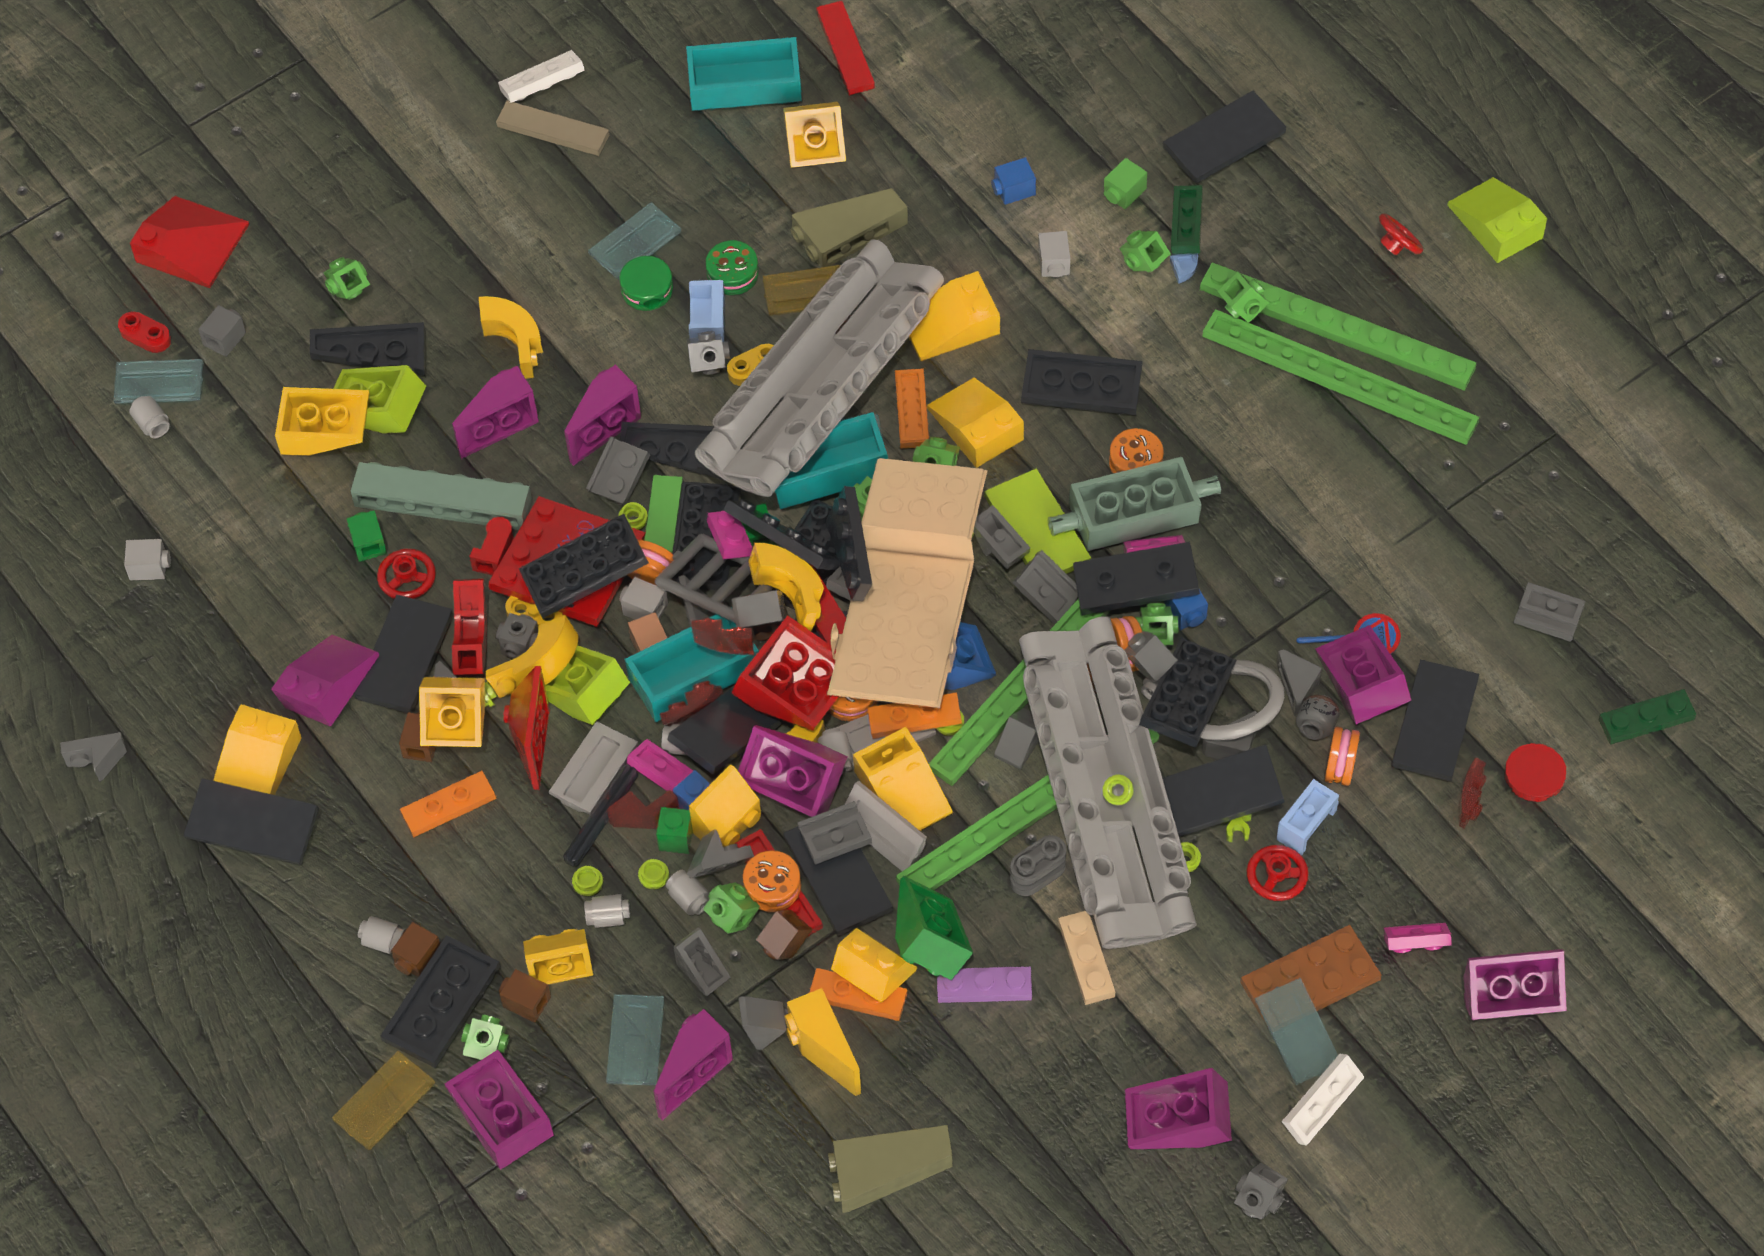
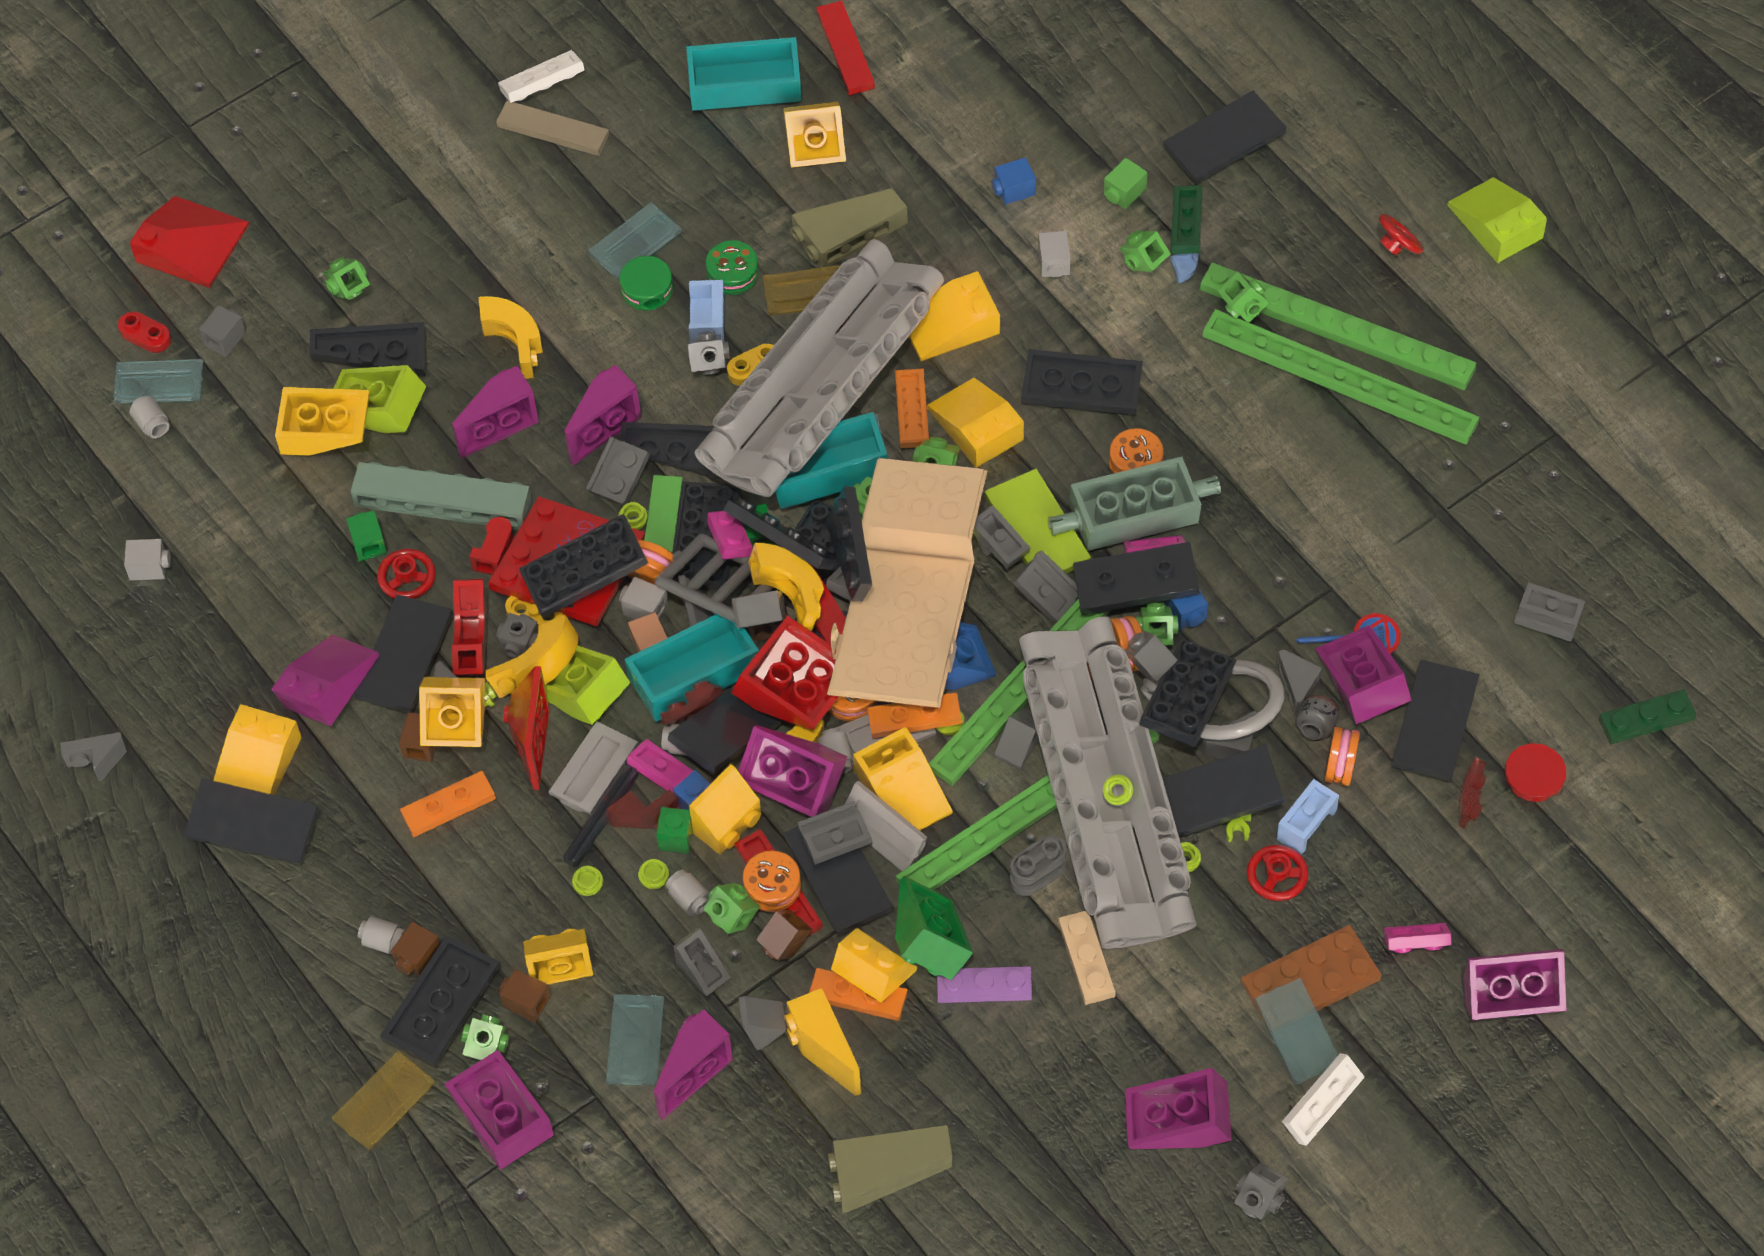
(606, 911): light grey brick -> none
(712, 857): dark grey slope -> none
(713, 636): clear red slope -> none

